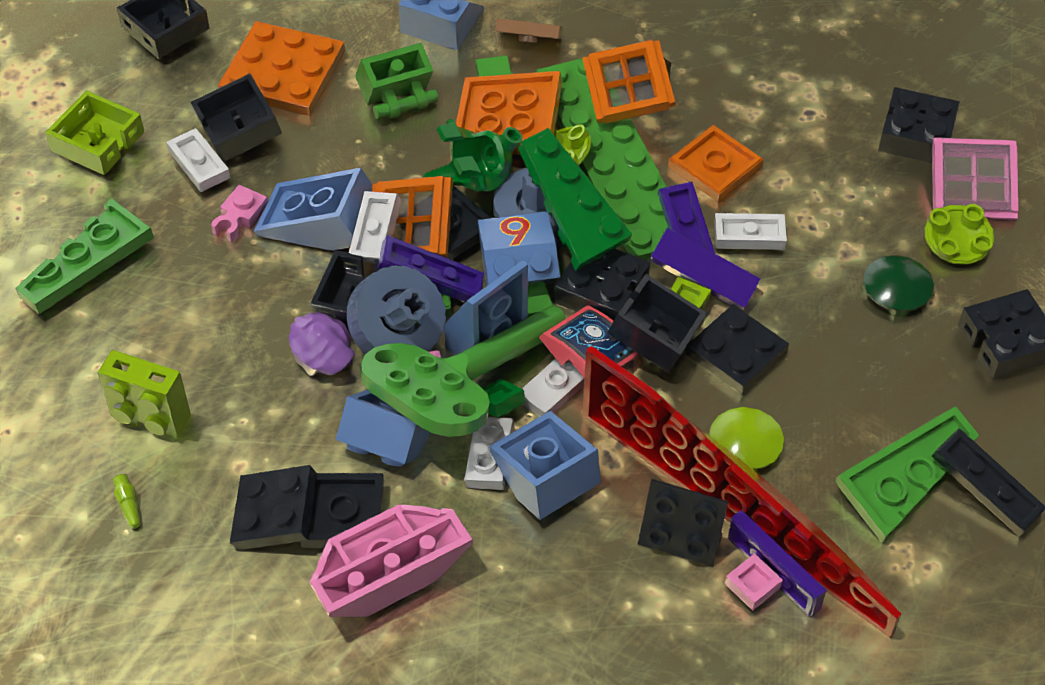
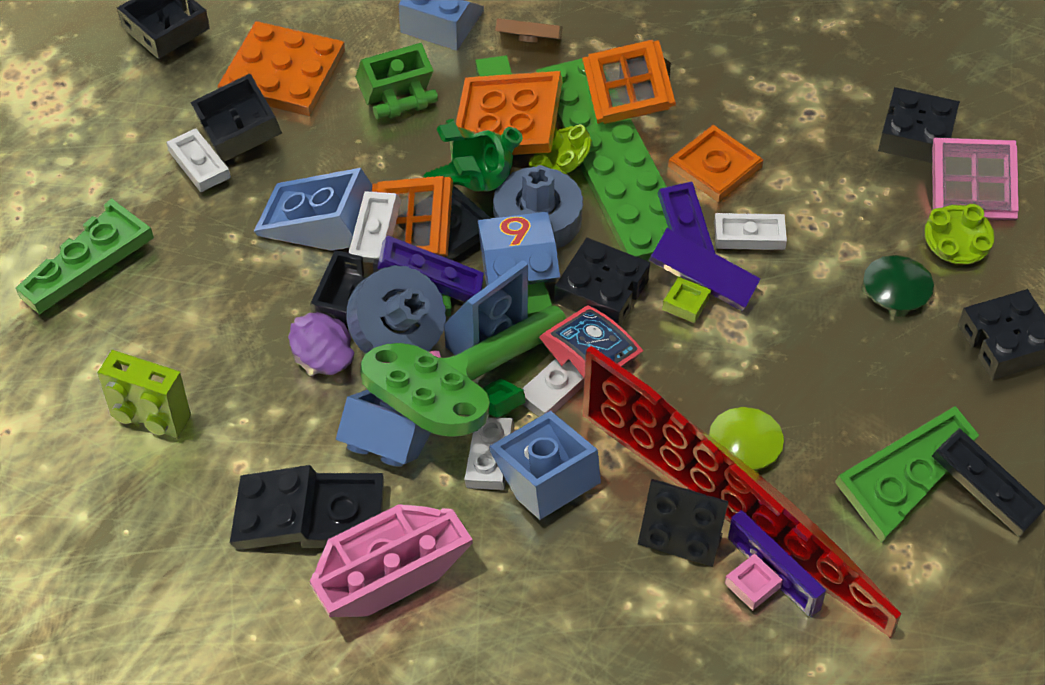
(80, 130): lime piece -> none
(126, 499): lime piece -> none
(239, 209): bright pink plate -> none
(581, 212): green wing -> none
(656, 323): black piece -> none
(737, 349): black plate -> none

